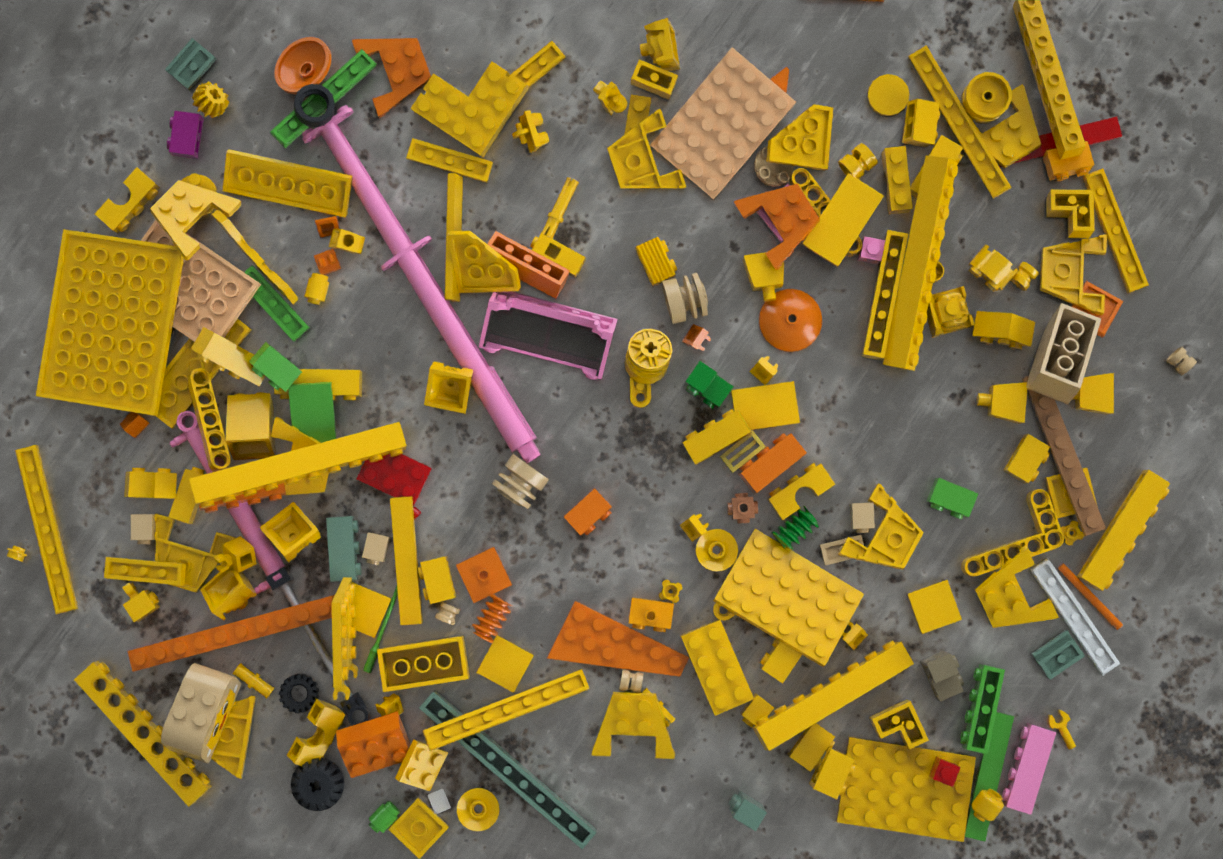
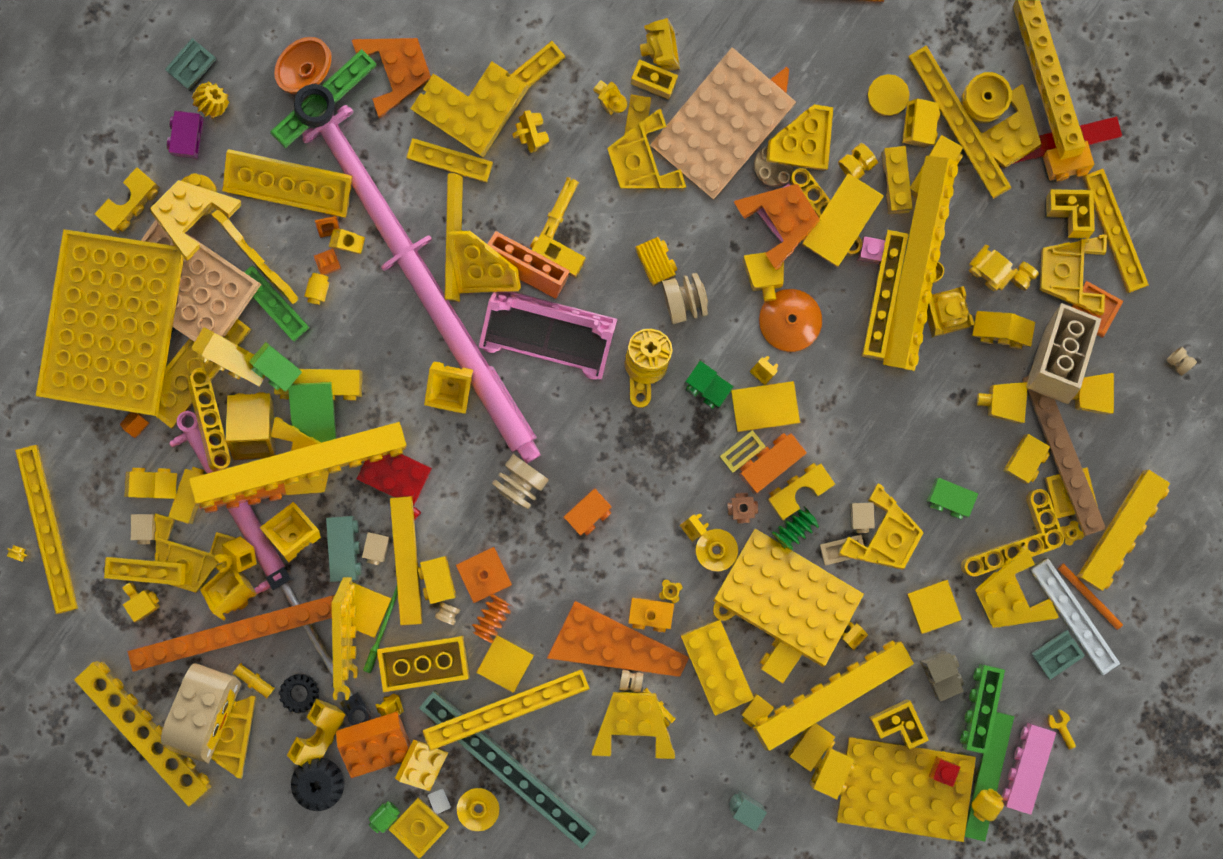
(695, 337): orange tile -> none
(716, 436): yellow brick -> none

